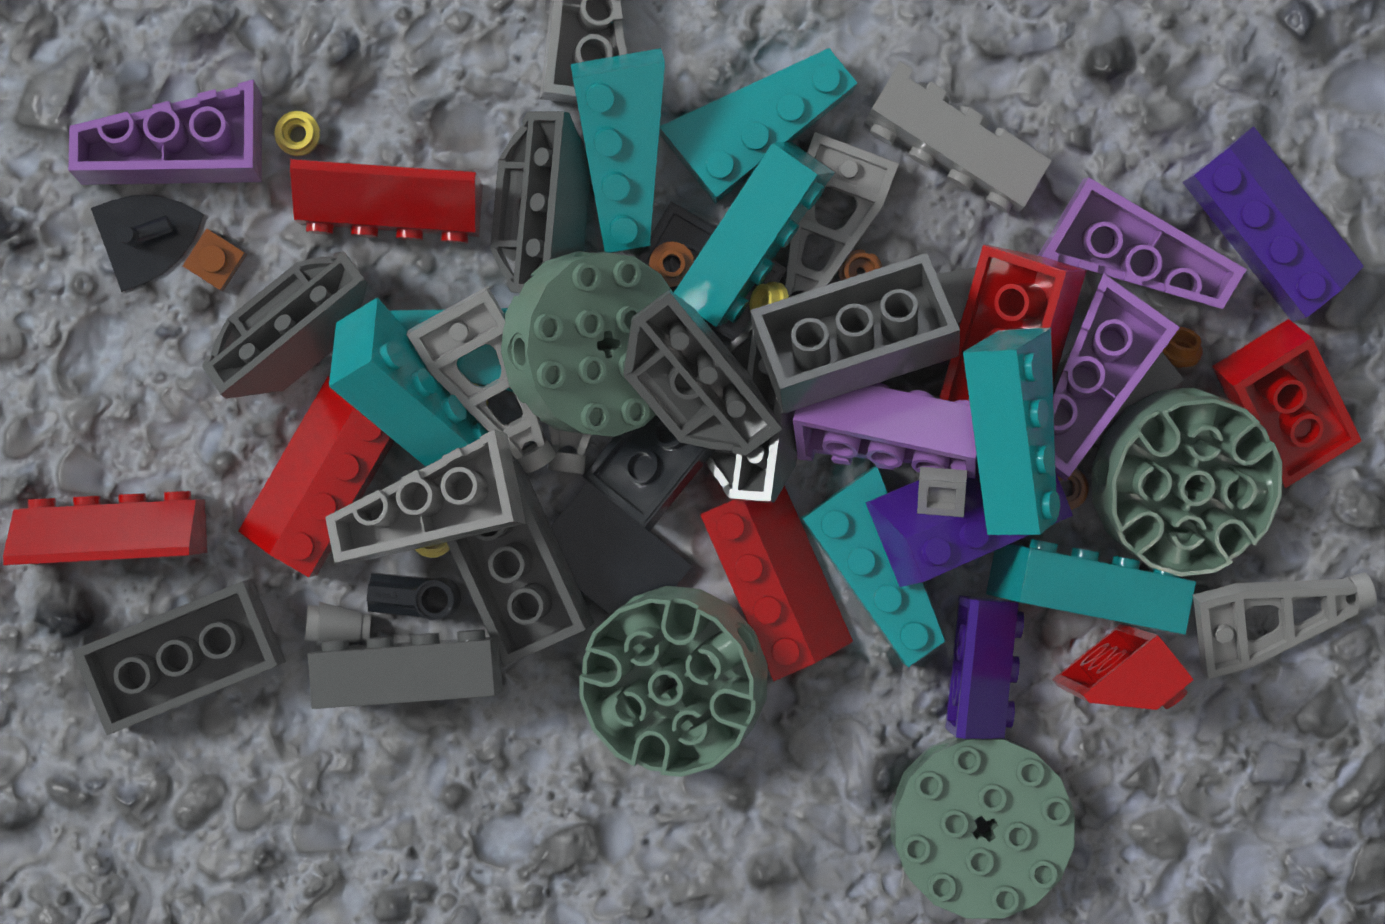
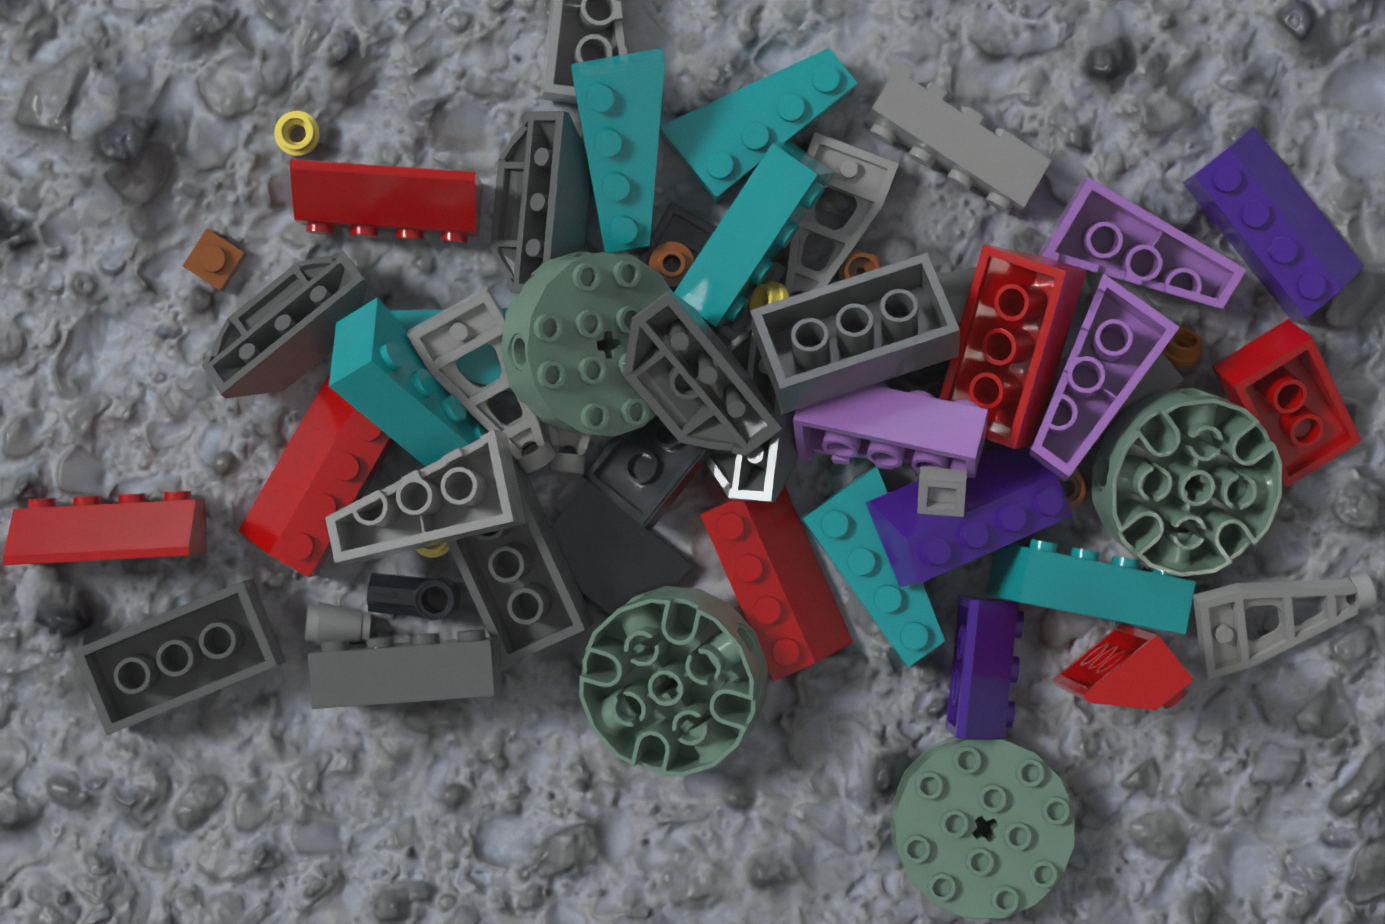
(145, 236): black shield -> none
(176, 142): medium lavender wedge -> none
(1014, 429): teal wedge -> none

